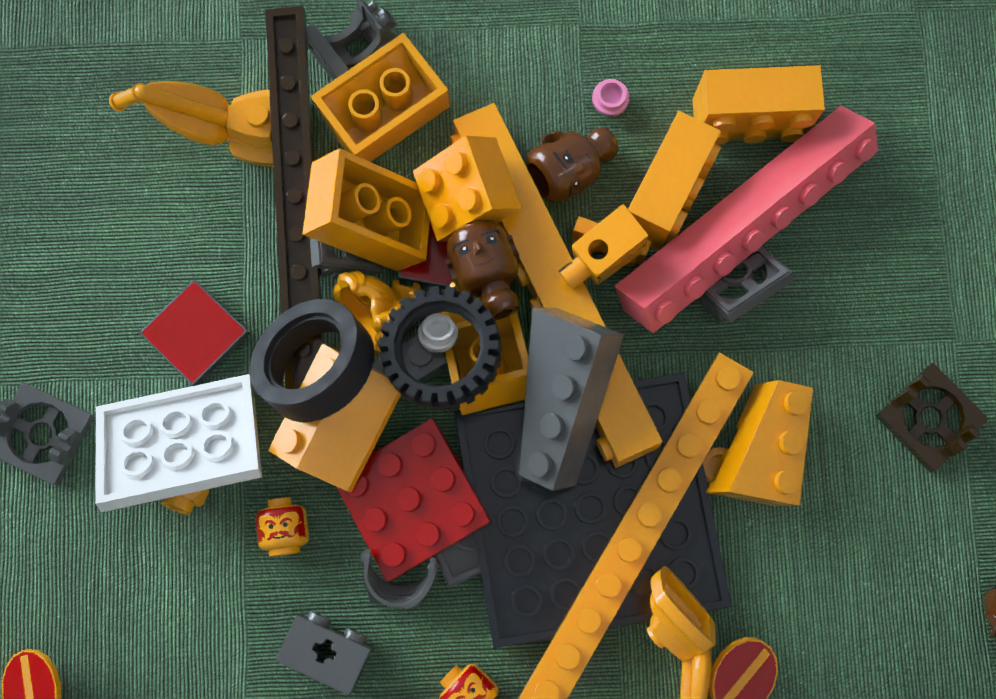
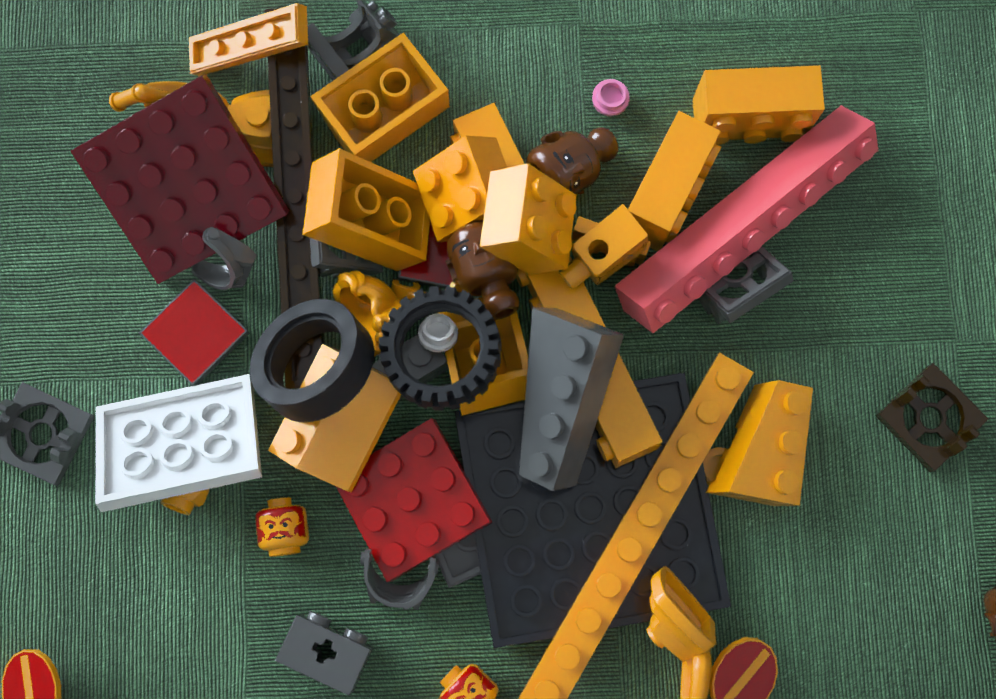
(177, 174): none -> dark red plate
(236, 255): none -> dark grey helmet
(249, 40): none -> light orange tile
(528, 219): none -> light orange brick

